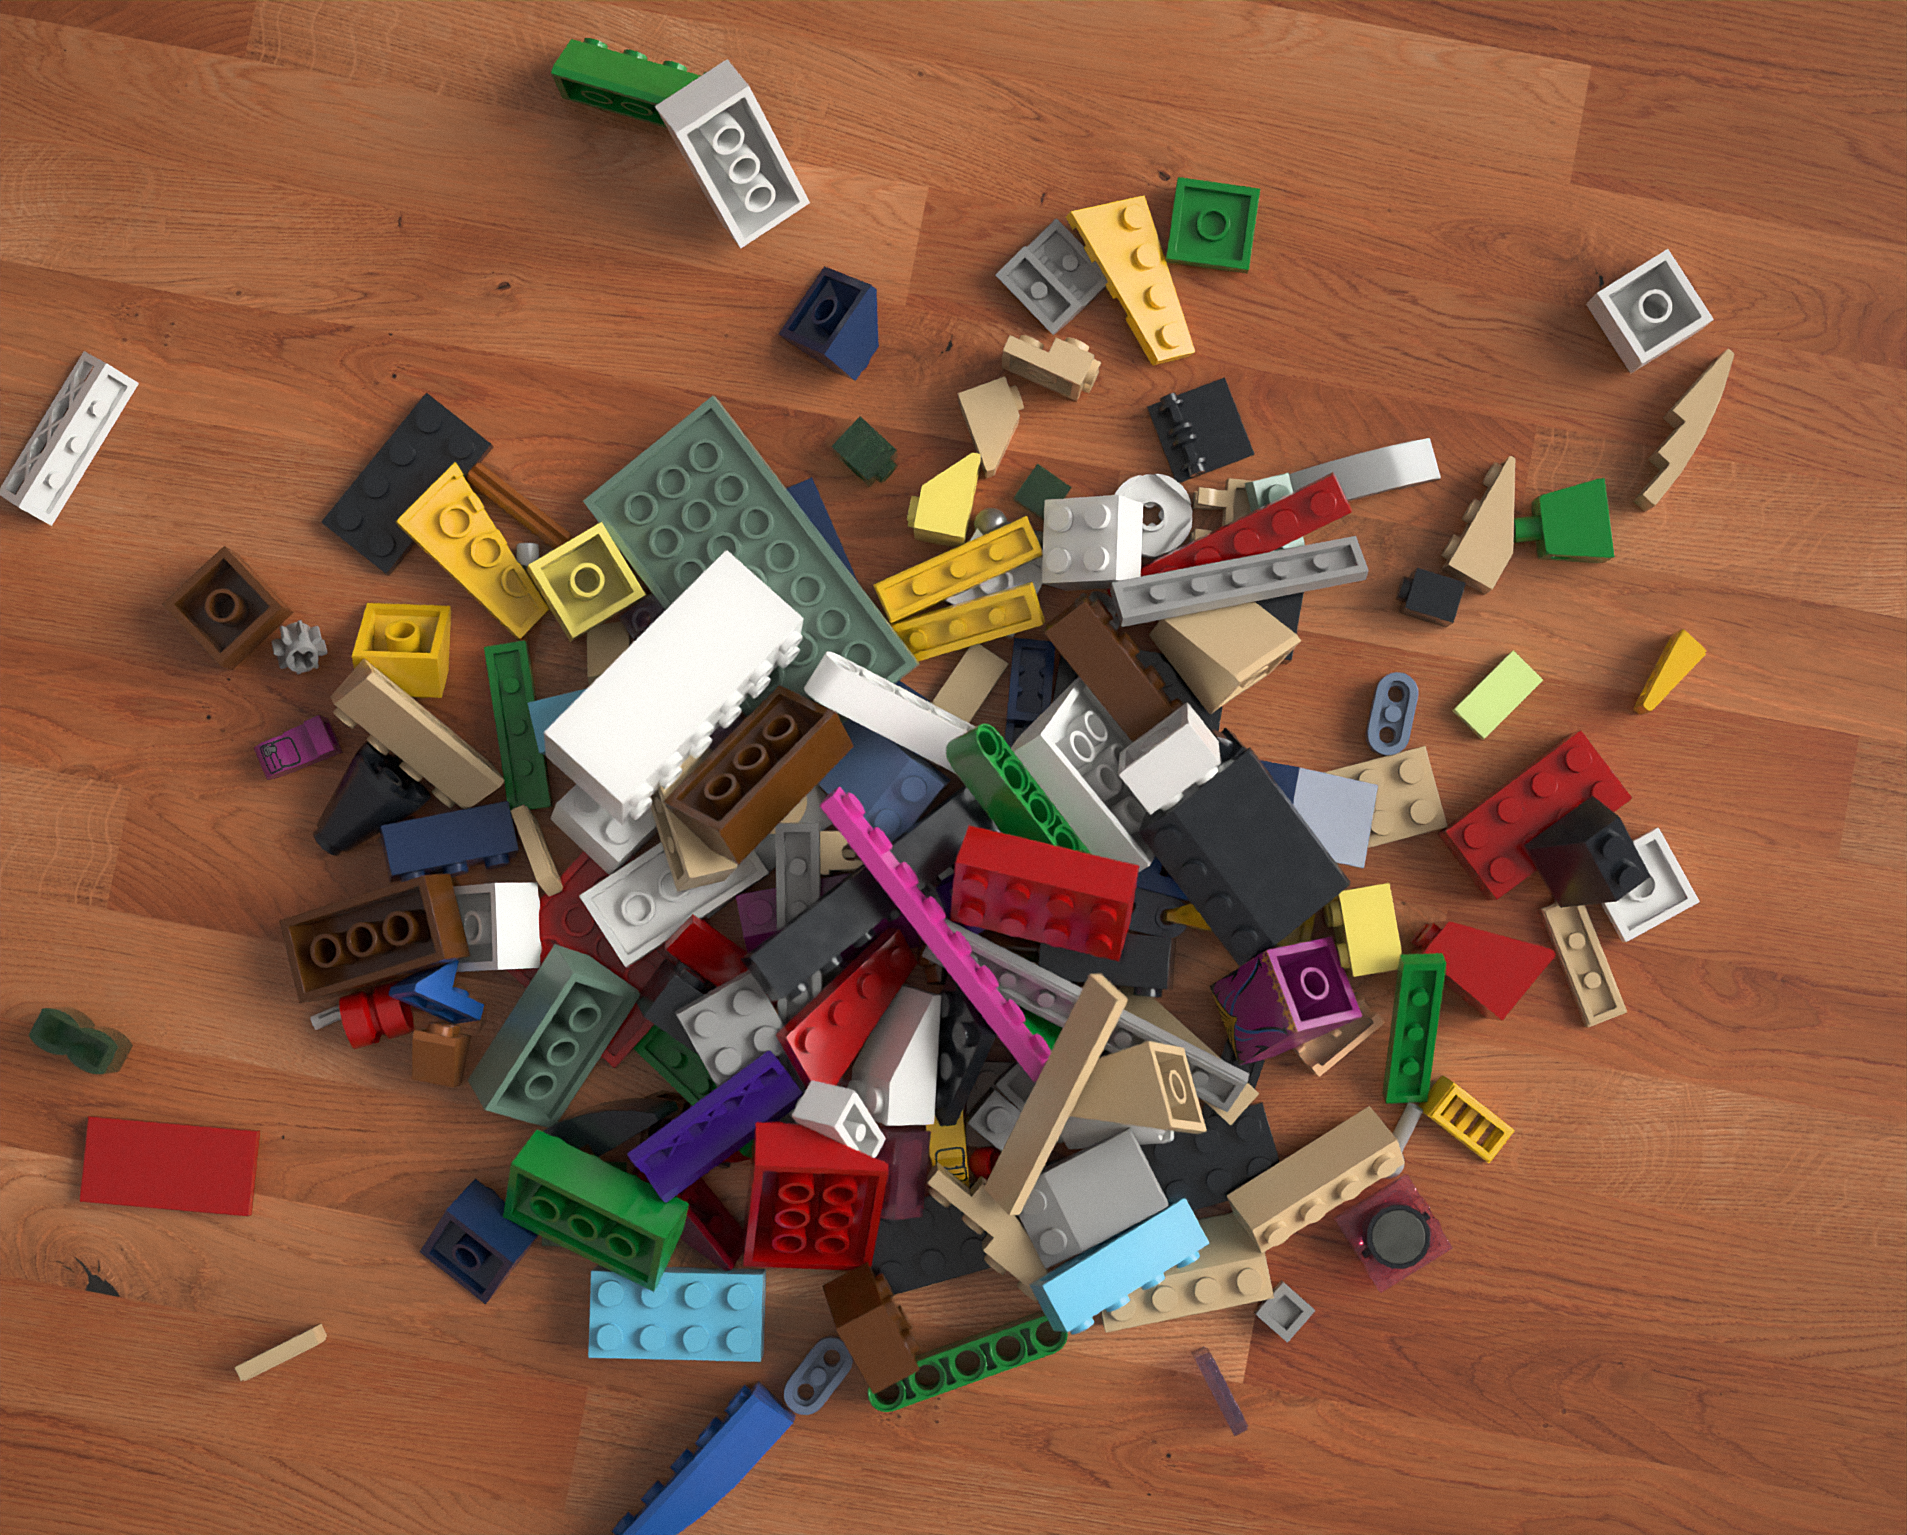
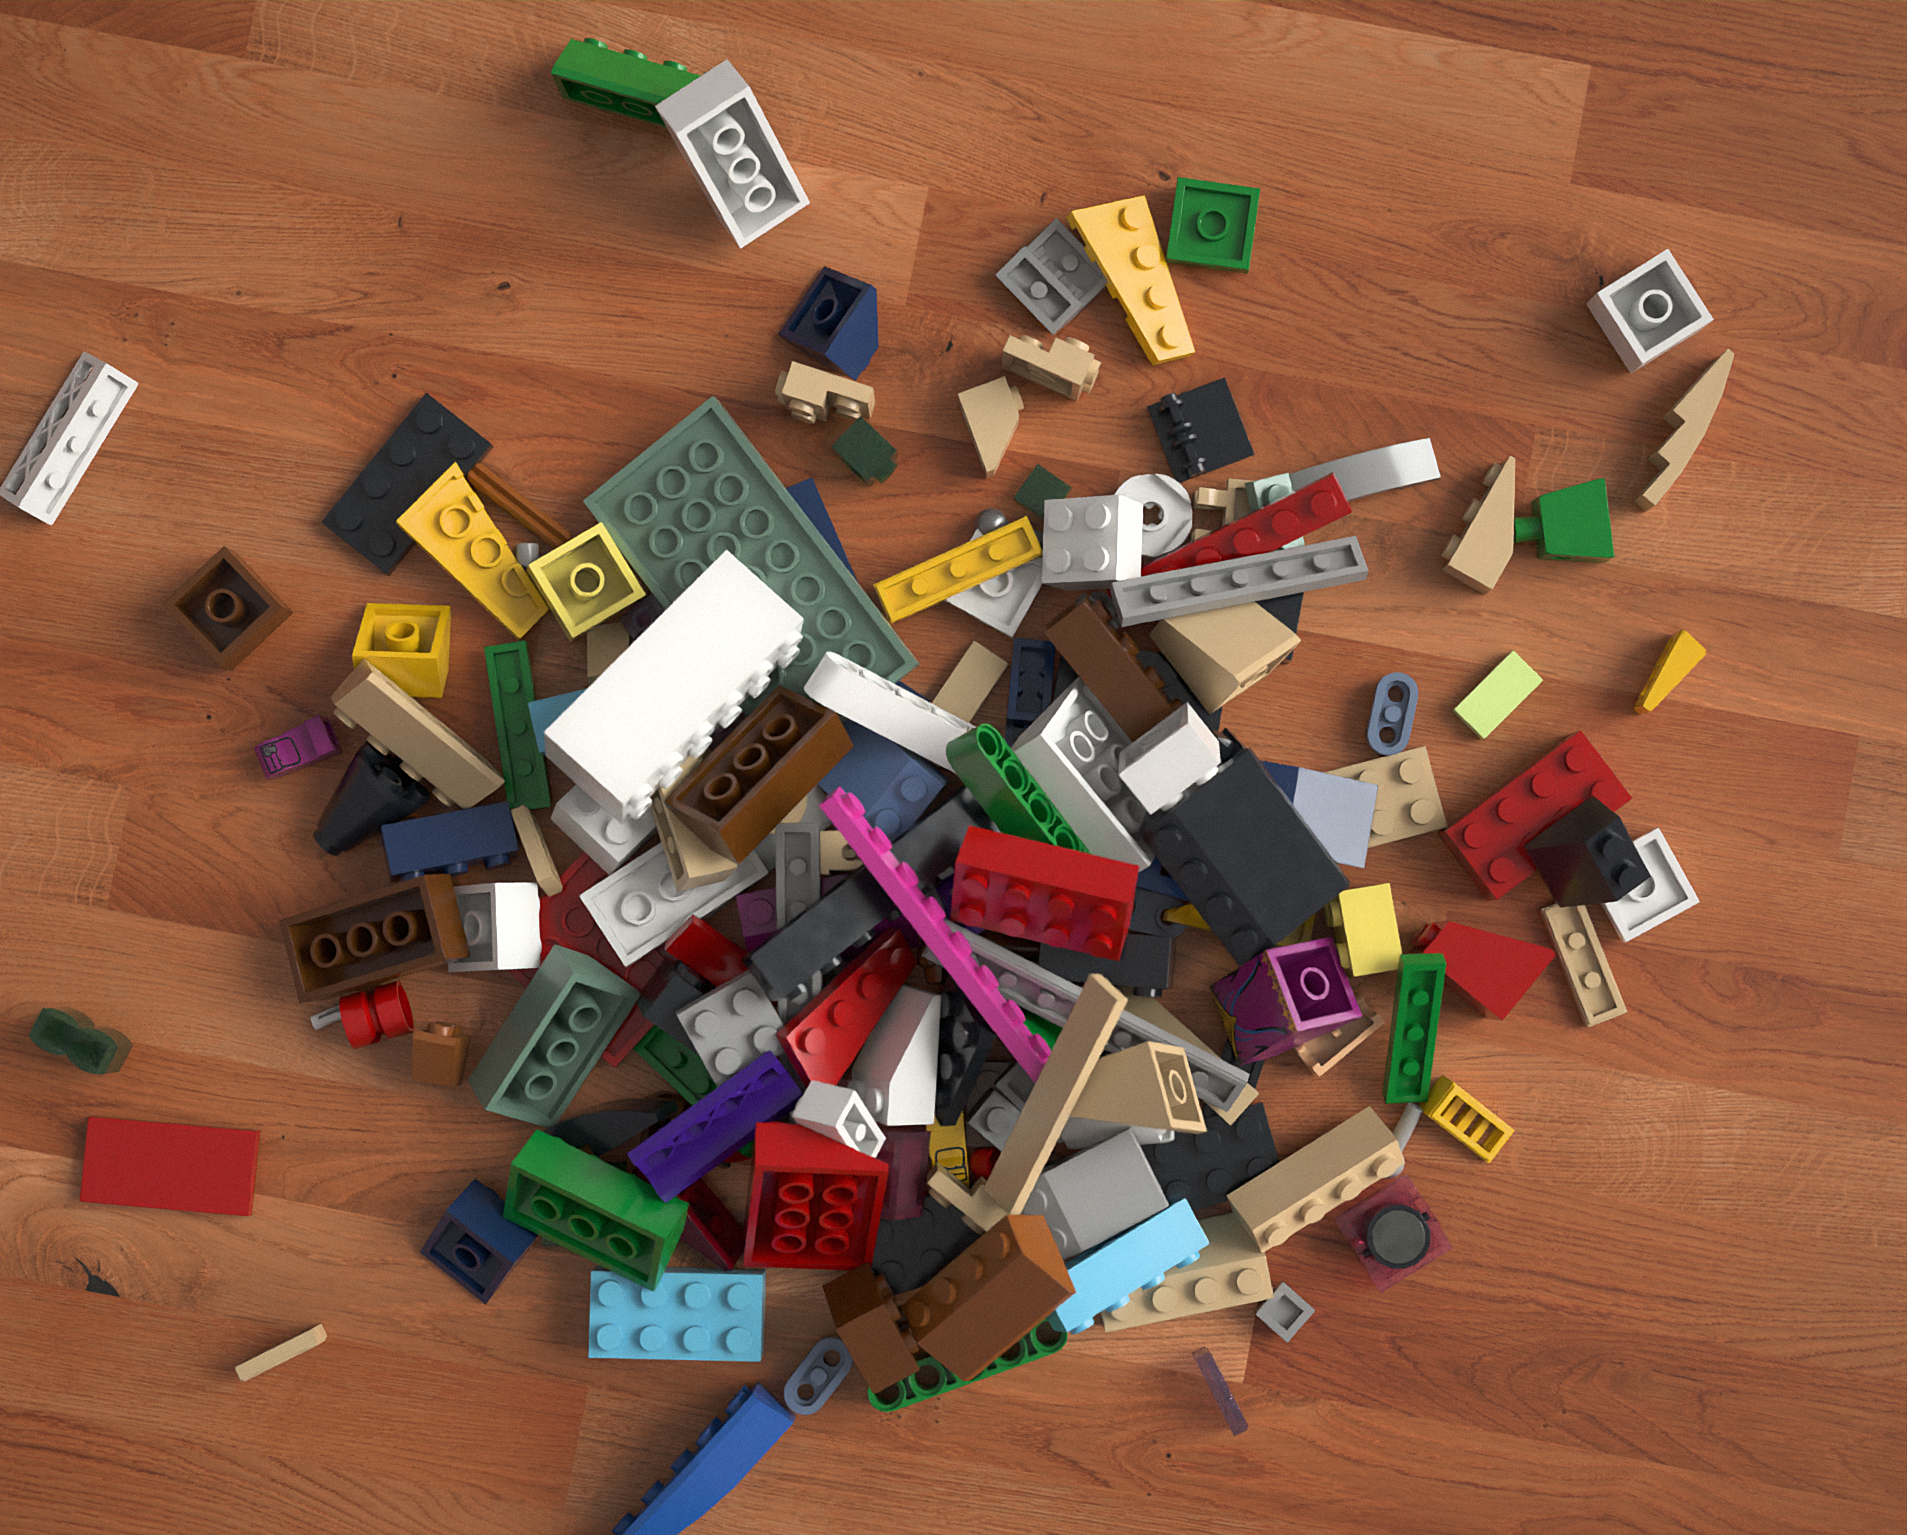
(299, 647): light grey gear -> none
(434, 993): blue slope -> none
(813, 392): none -> tan plate
(946, 504): light yellow slope -> none
(971, 622): yellow plate -> none
(990, 1295): none -> dark orange slope
(1430, 597): black brick -> none

